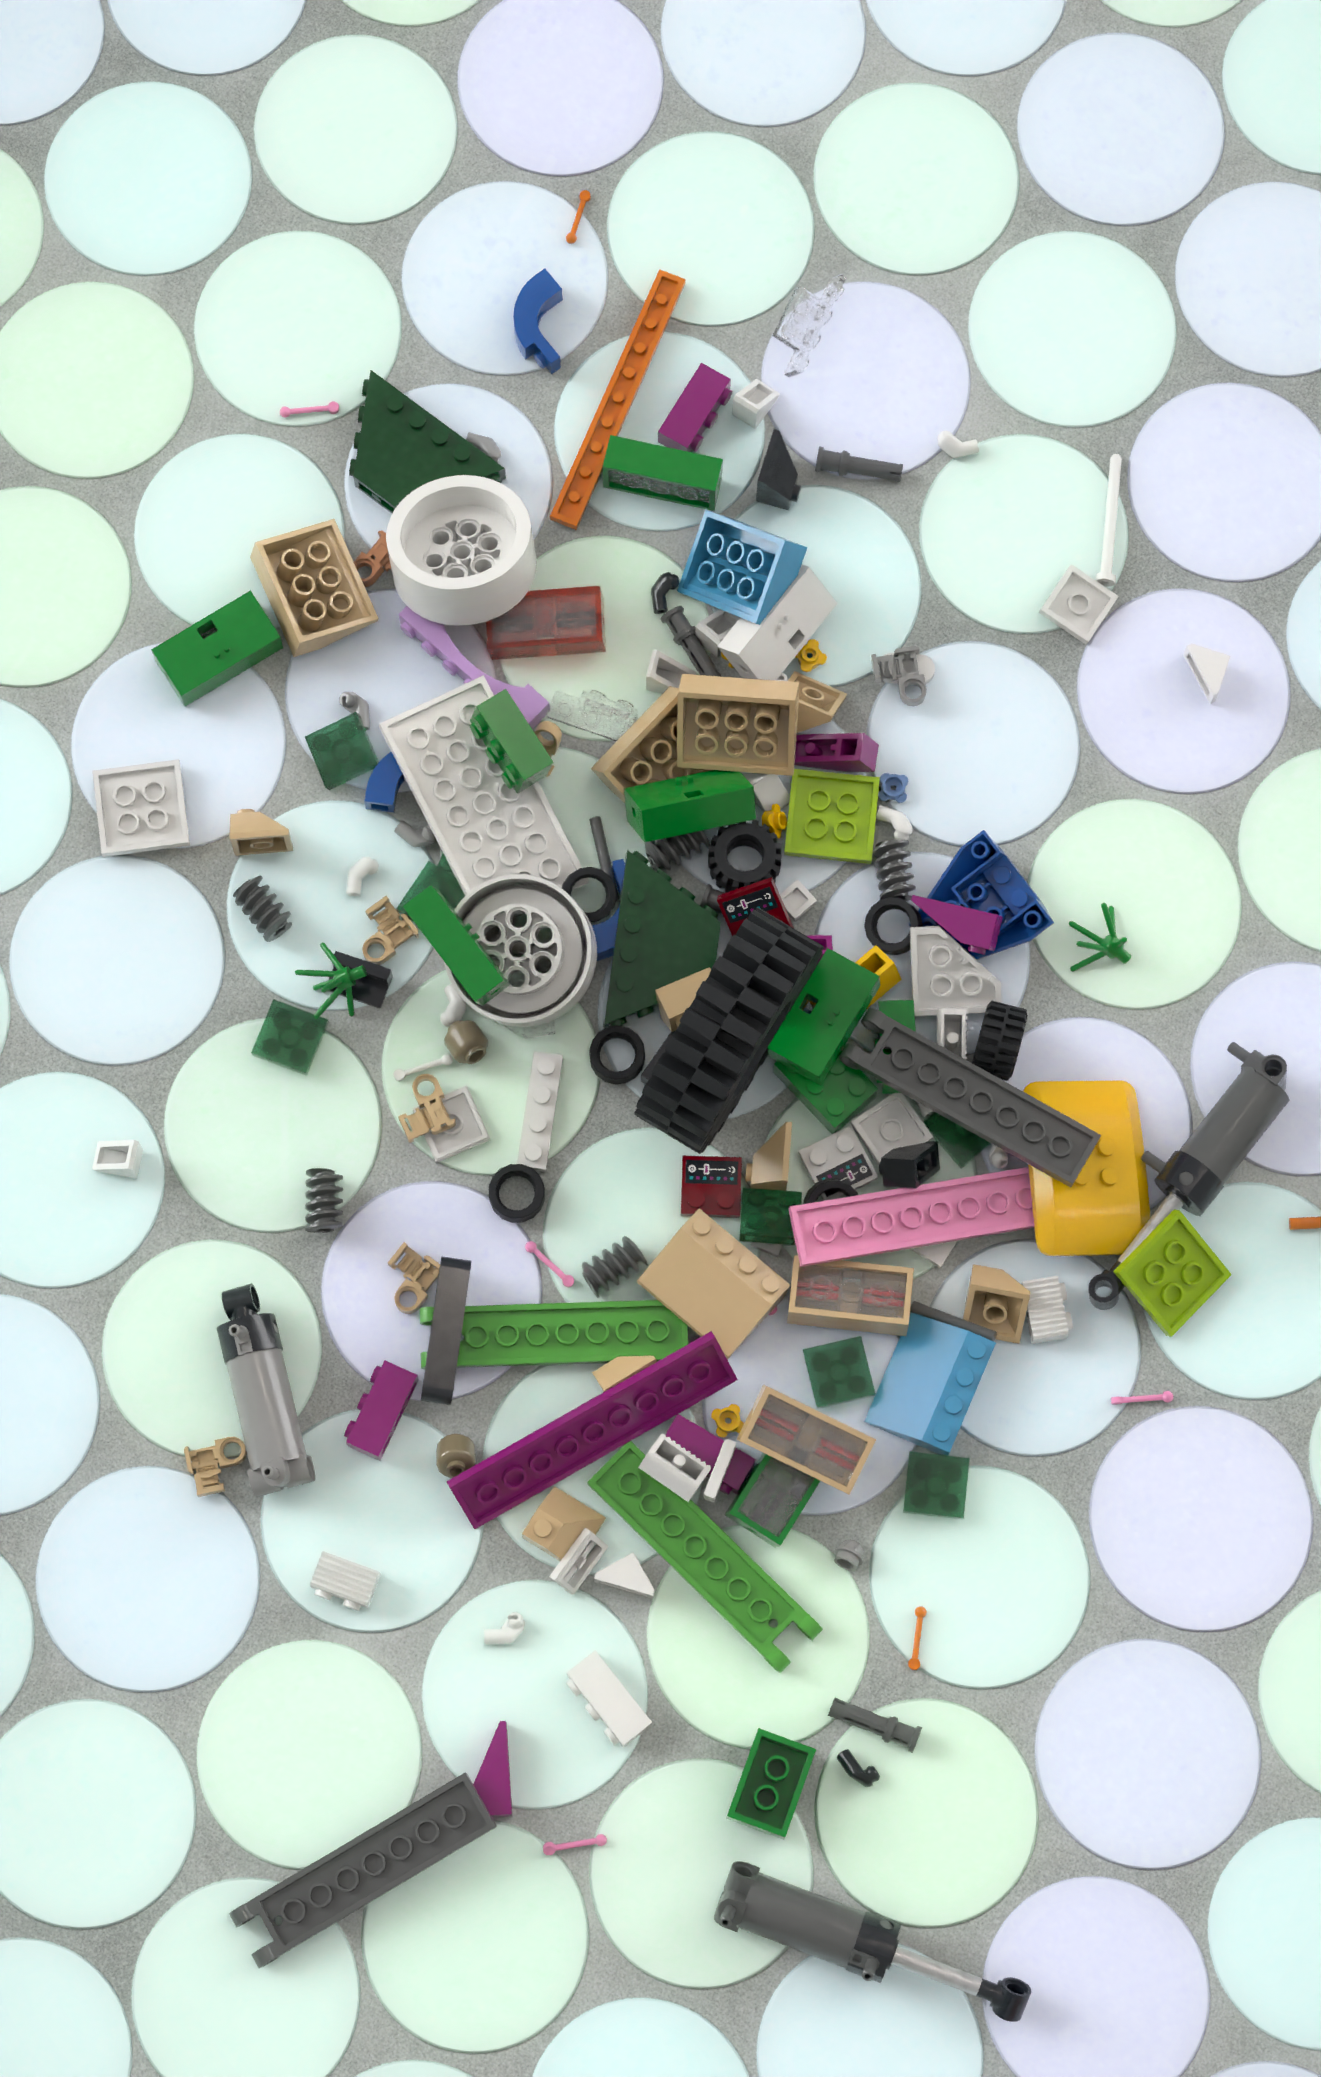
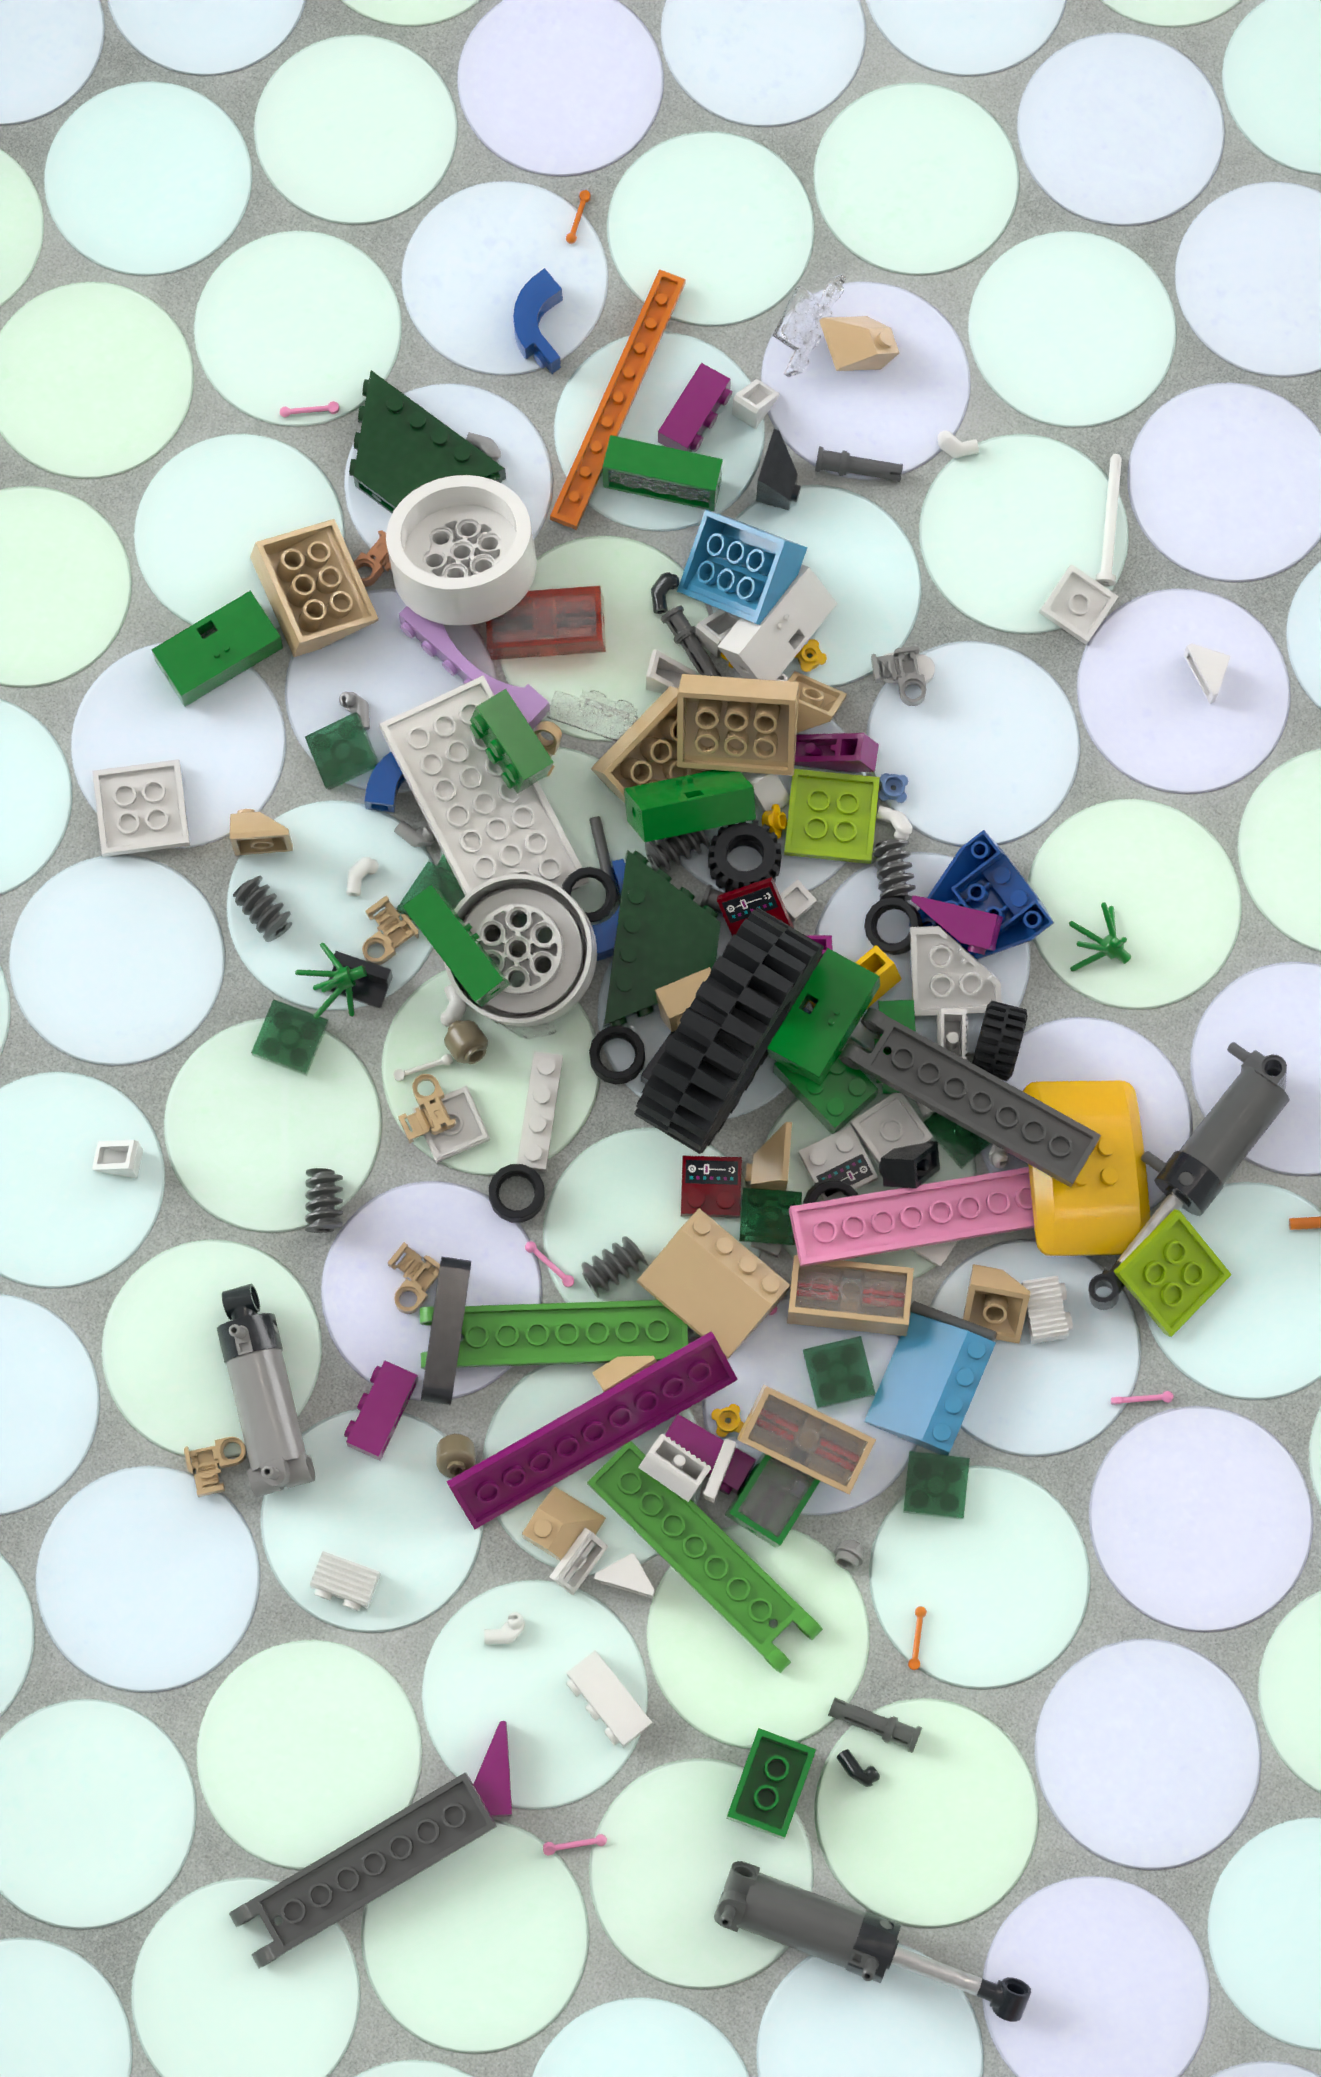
(858, 342): none -> tan slope

